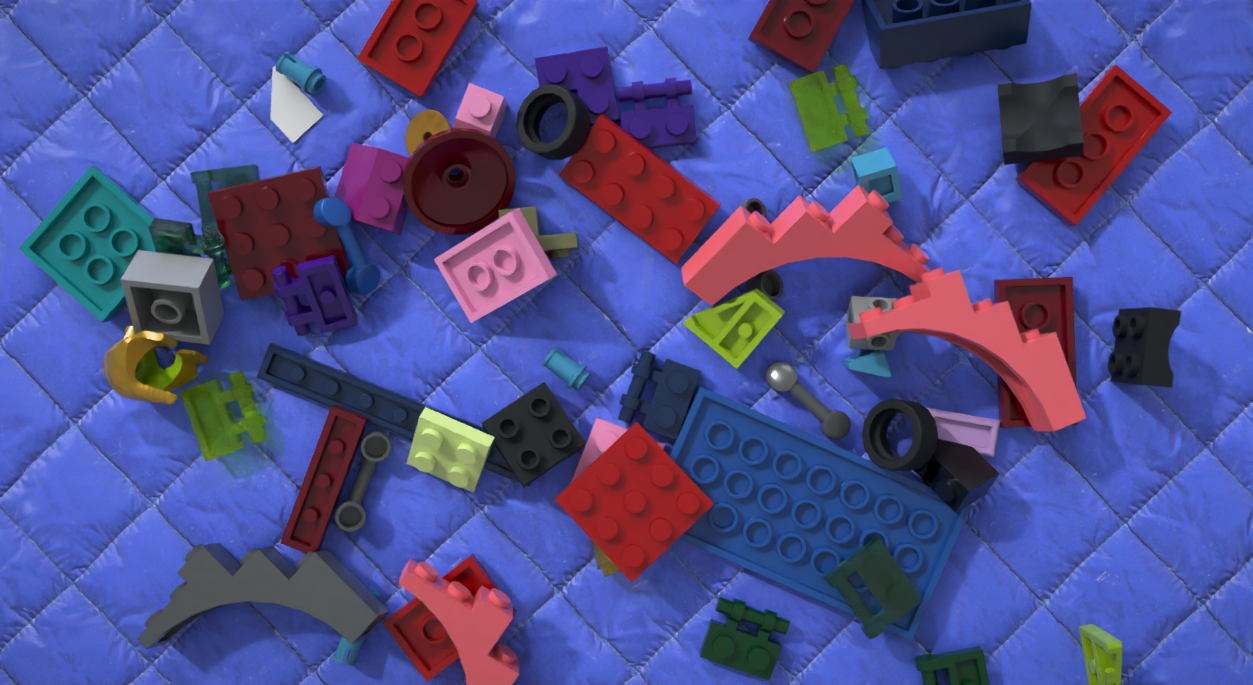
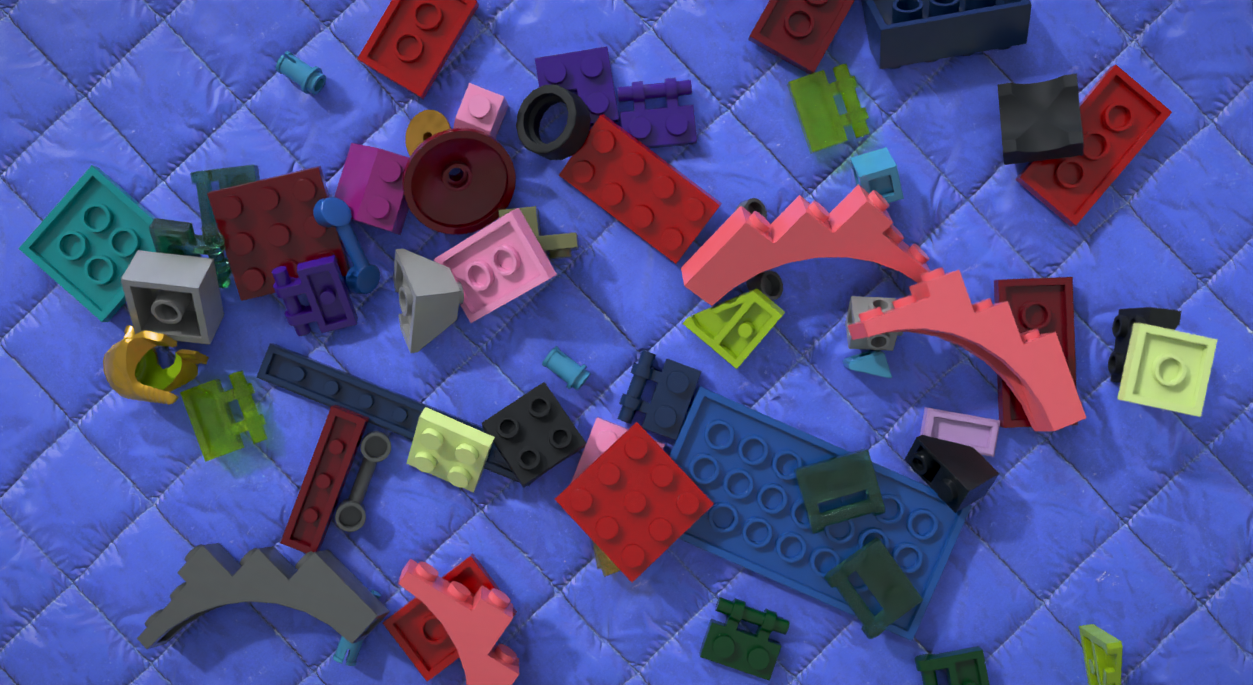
(291, 108): white sticker -> none
(426, 298): none -> light grey slope
(783, 378): dark grey bar -> none
(835, 479): none -> plate
(923, 440): black tyre -> none
(1167, 369): none -> yellowish green plate

